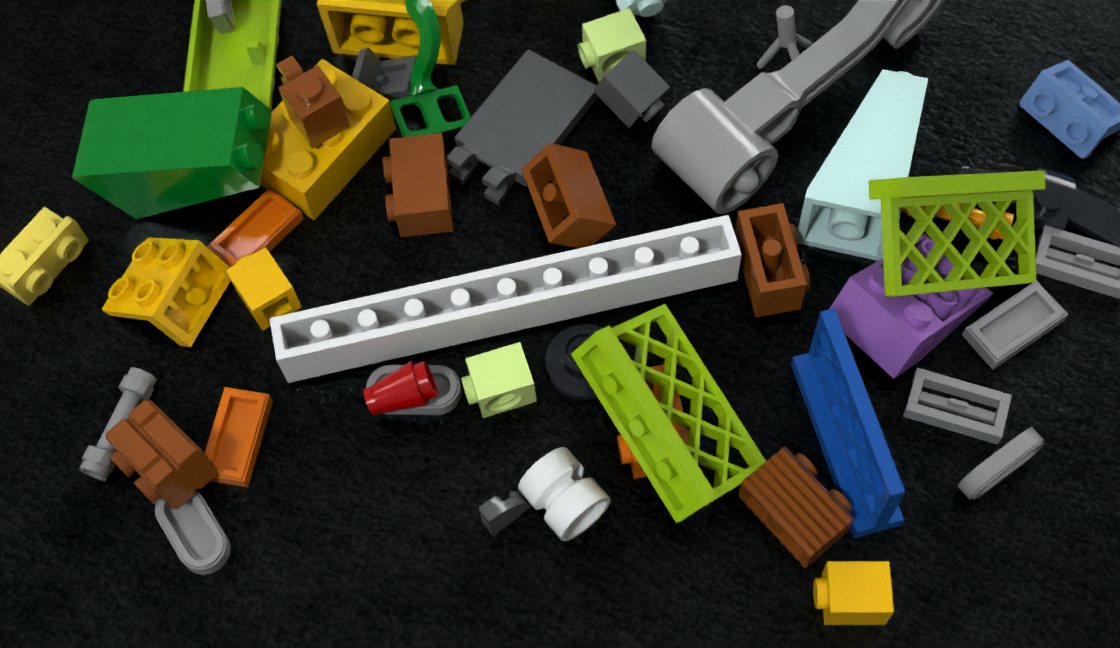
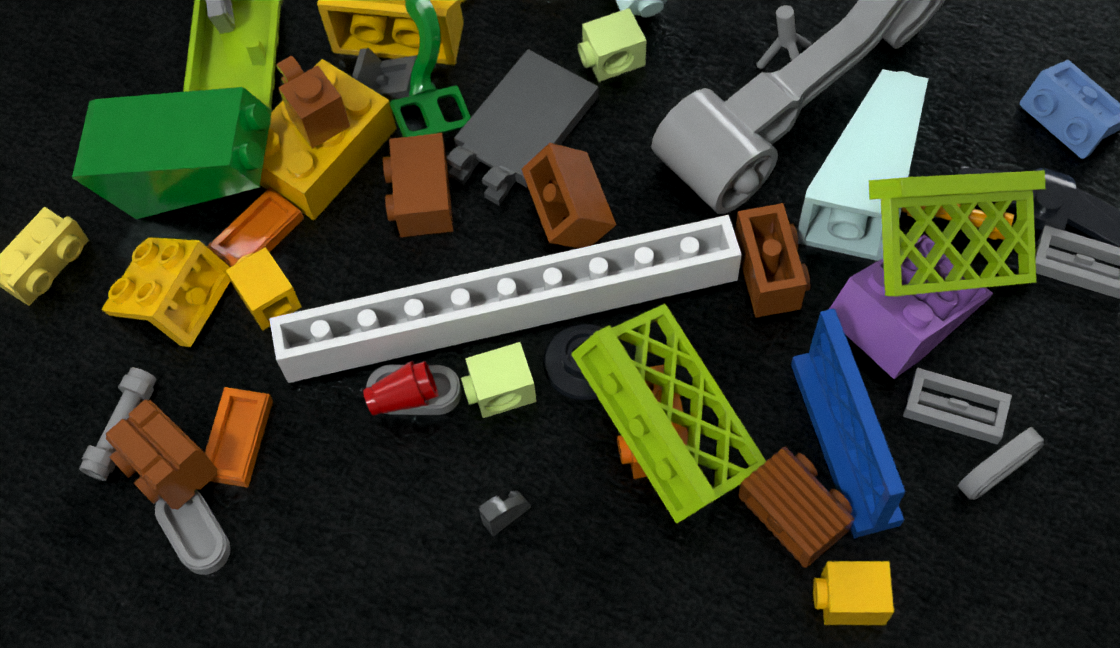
(569, 499): white wheel -> none
(632, 90): dark grey brick -> none
(1014, 324): light grey tile -> none

